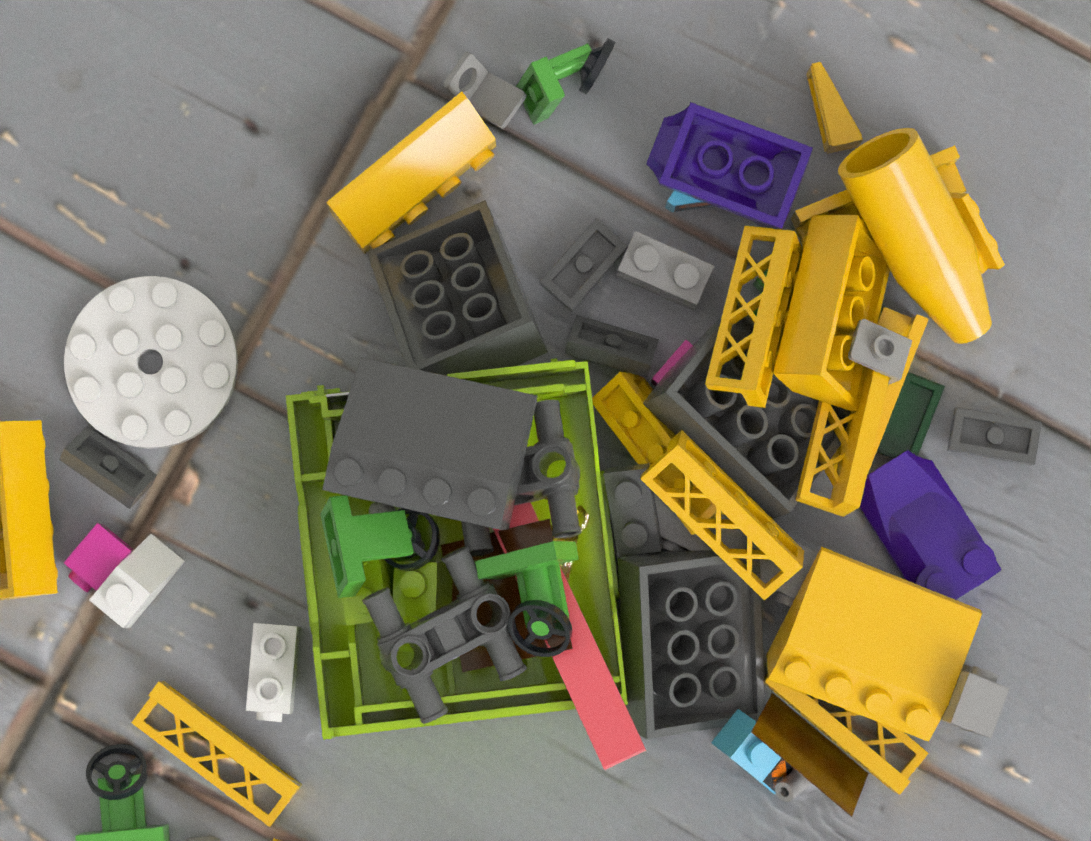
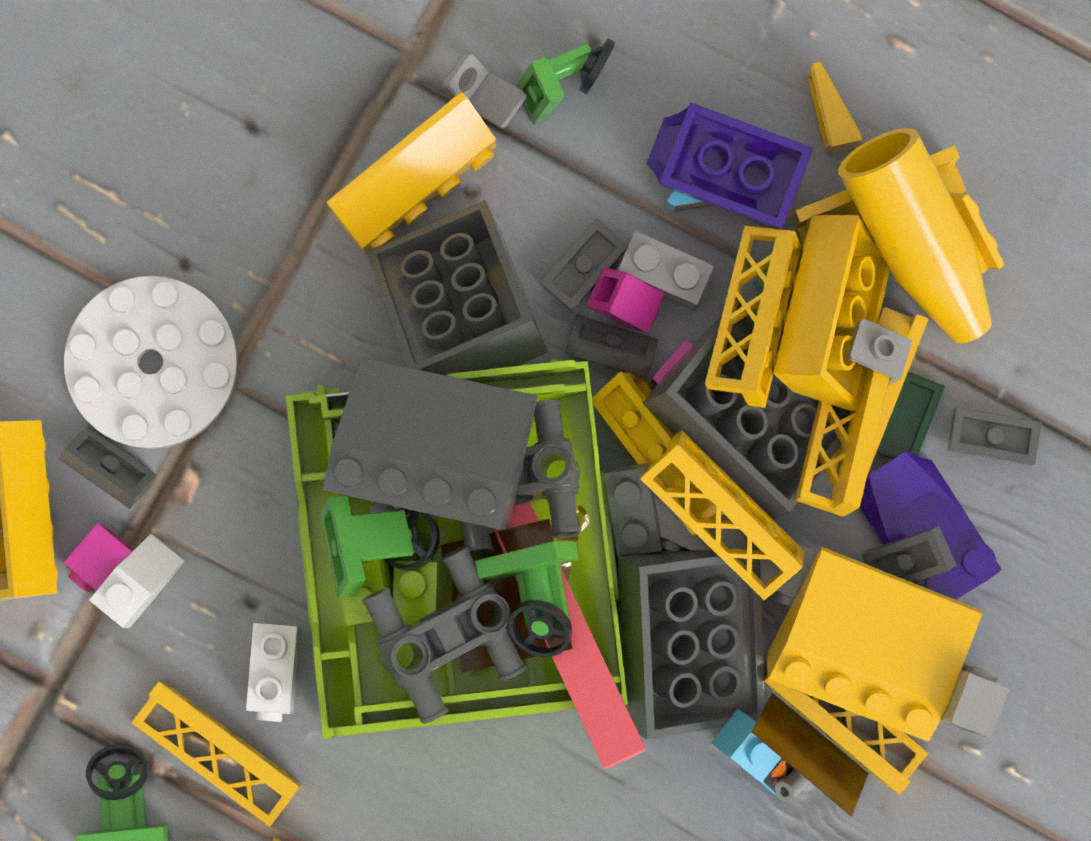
(625, 300): none -> dark pink brick
(913, 556): none -> dark grey plate

